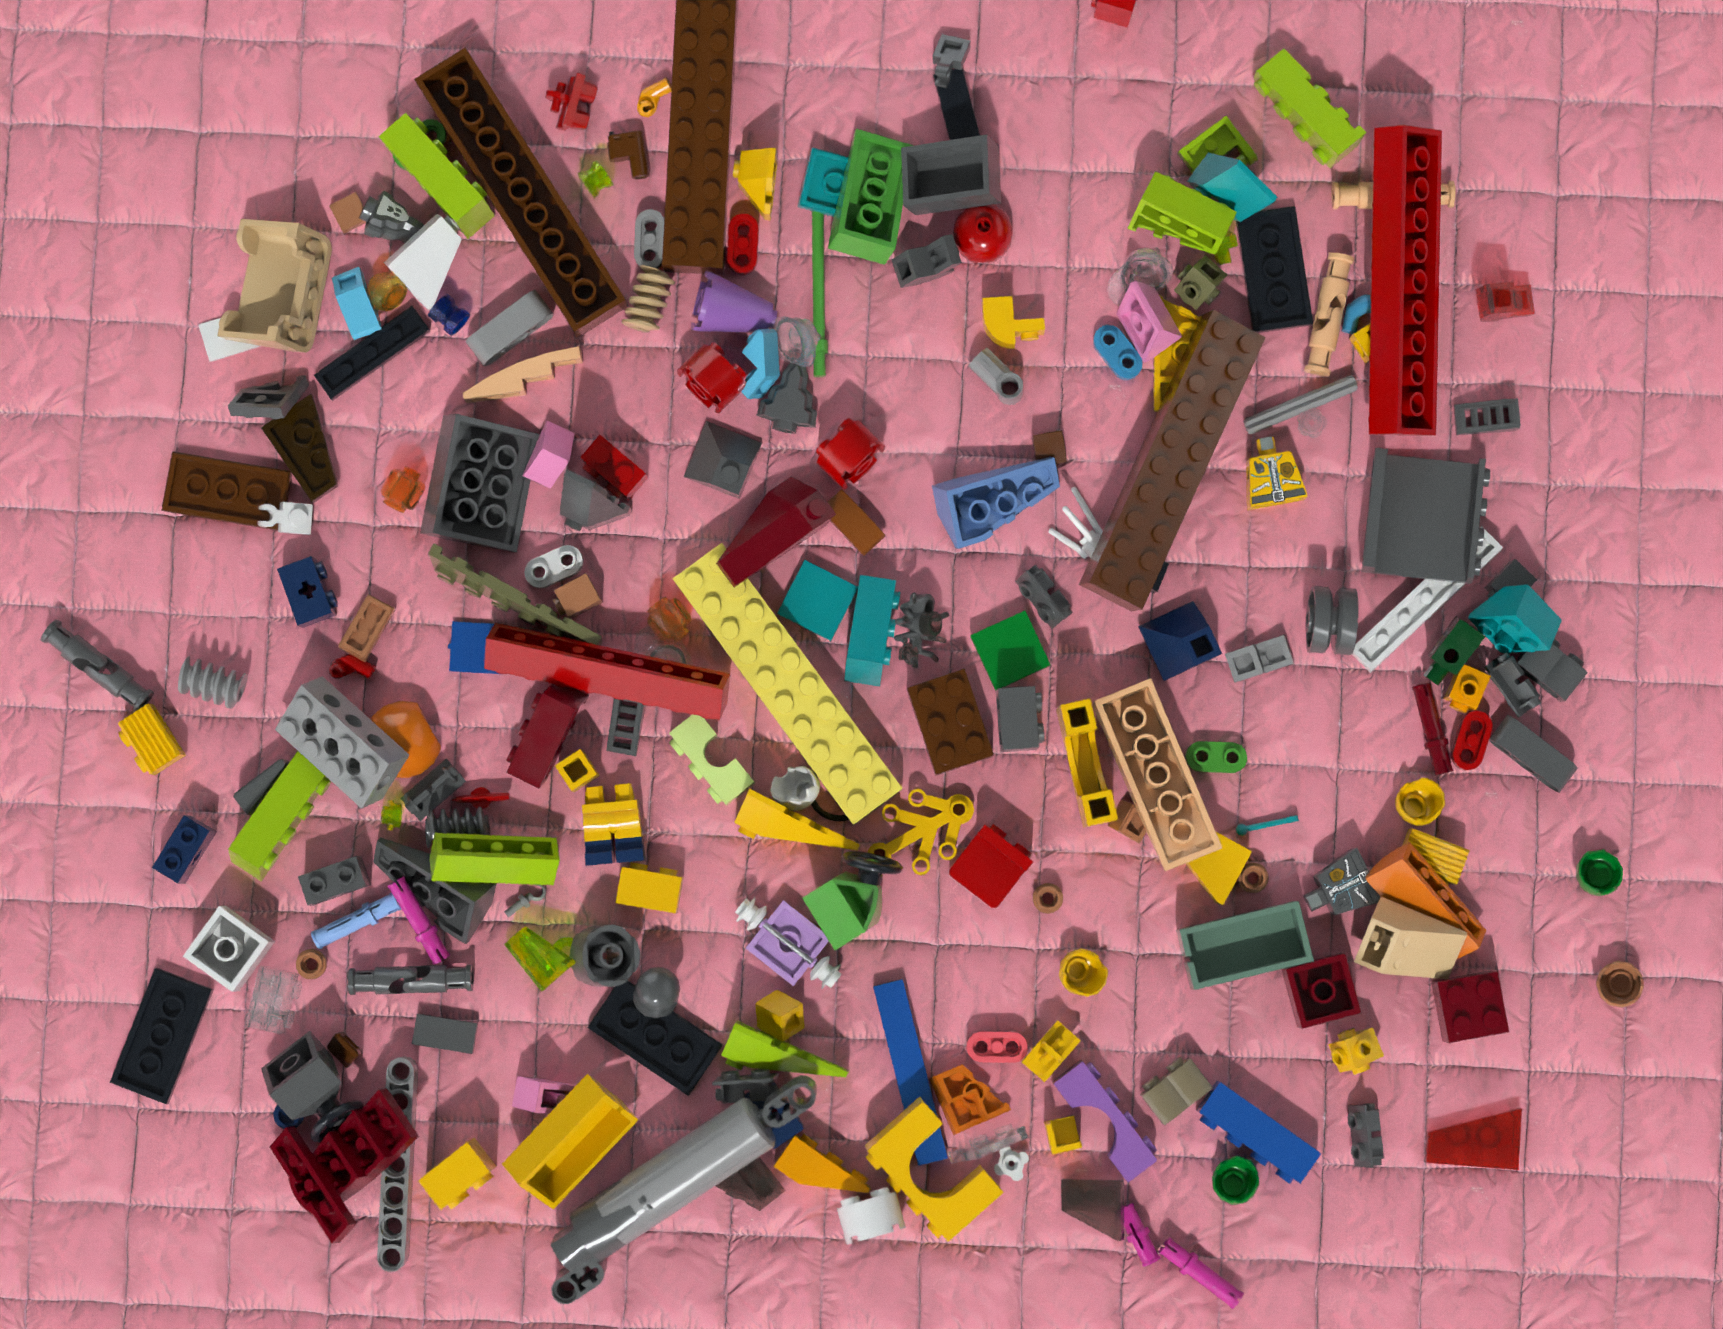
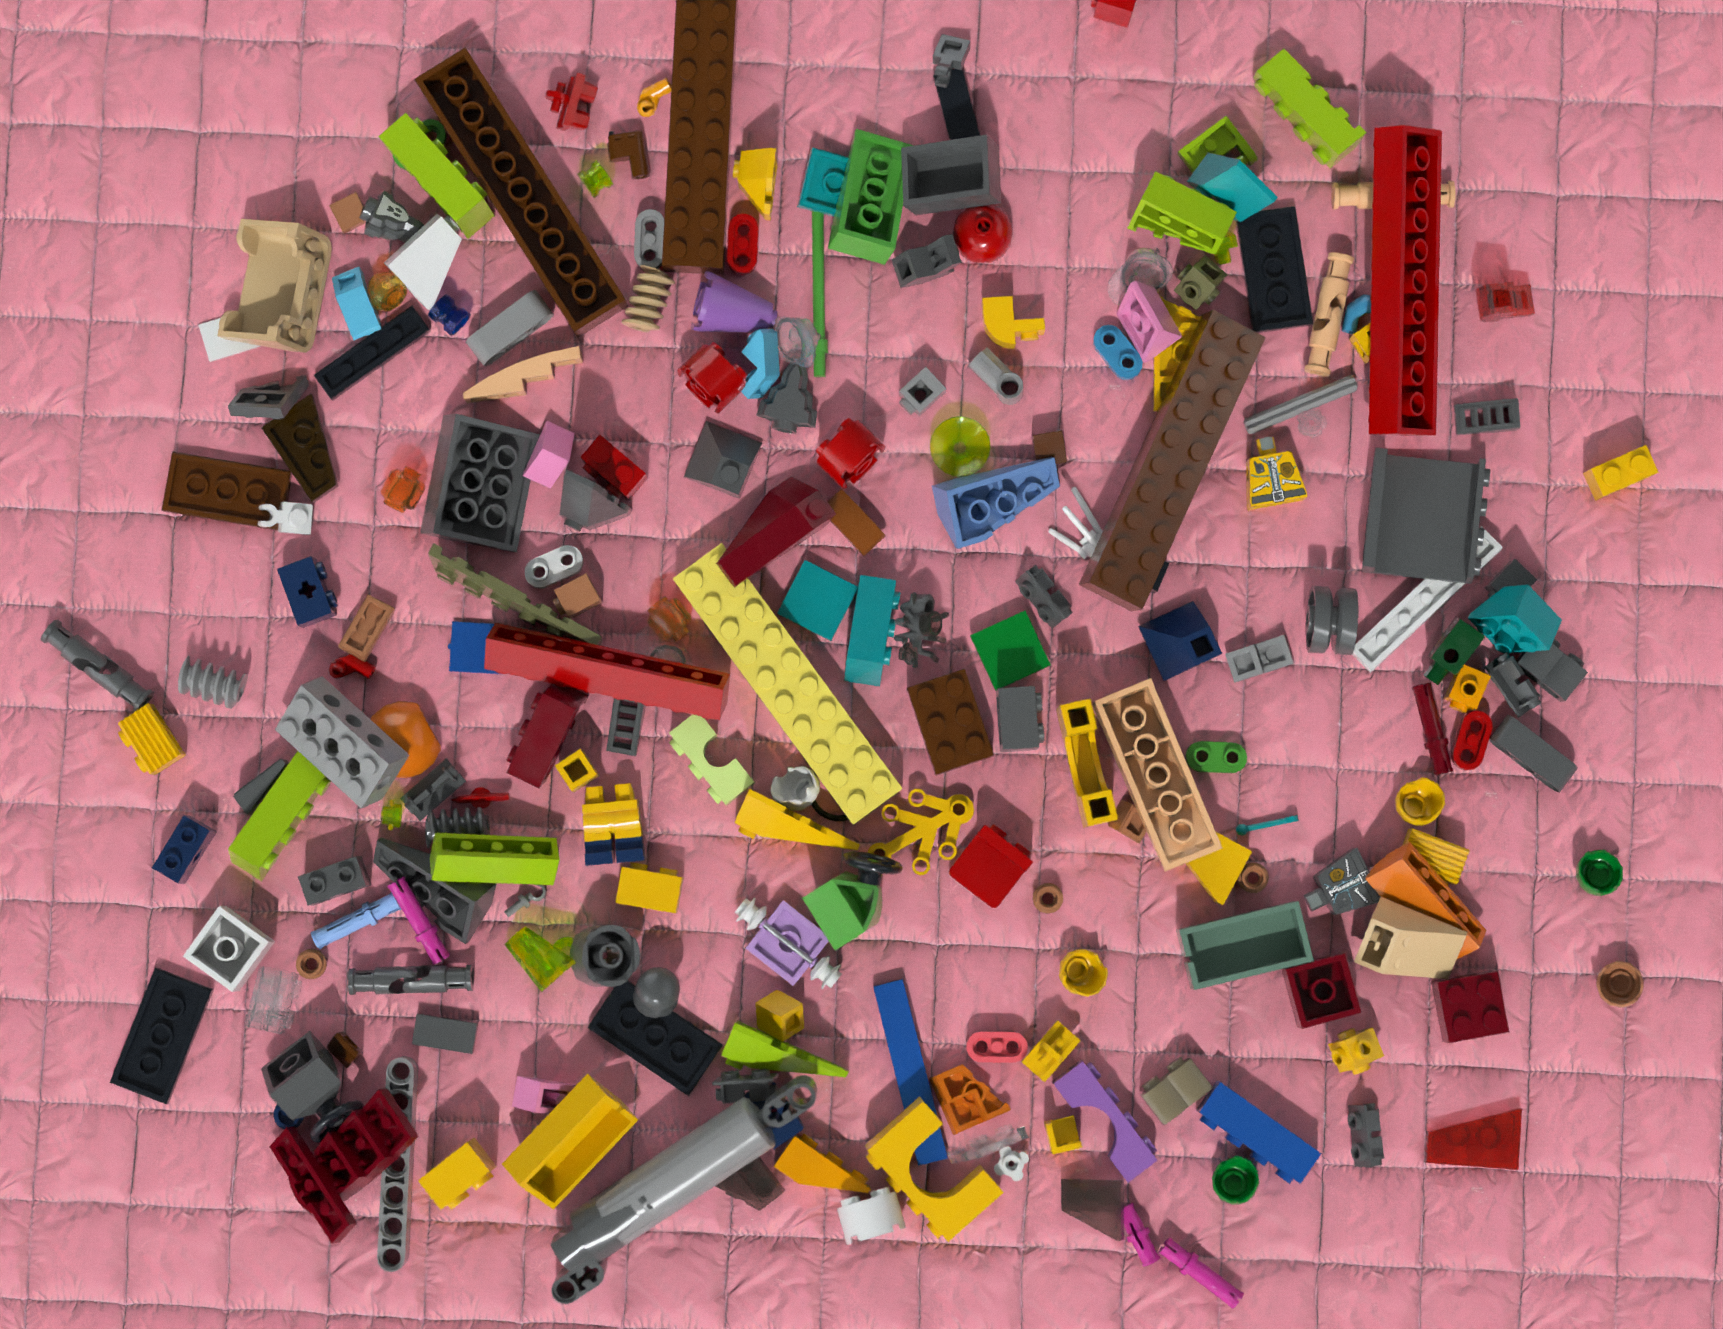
(925, 382): none -> light grey brick
(963, 431): none -> clear neon green dish
(1620, 472): none -> yellow brick

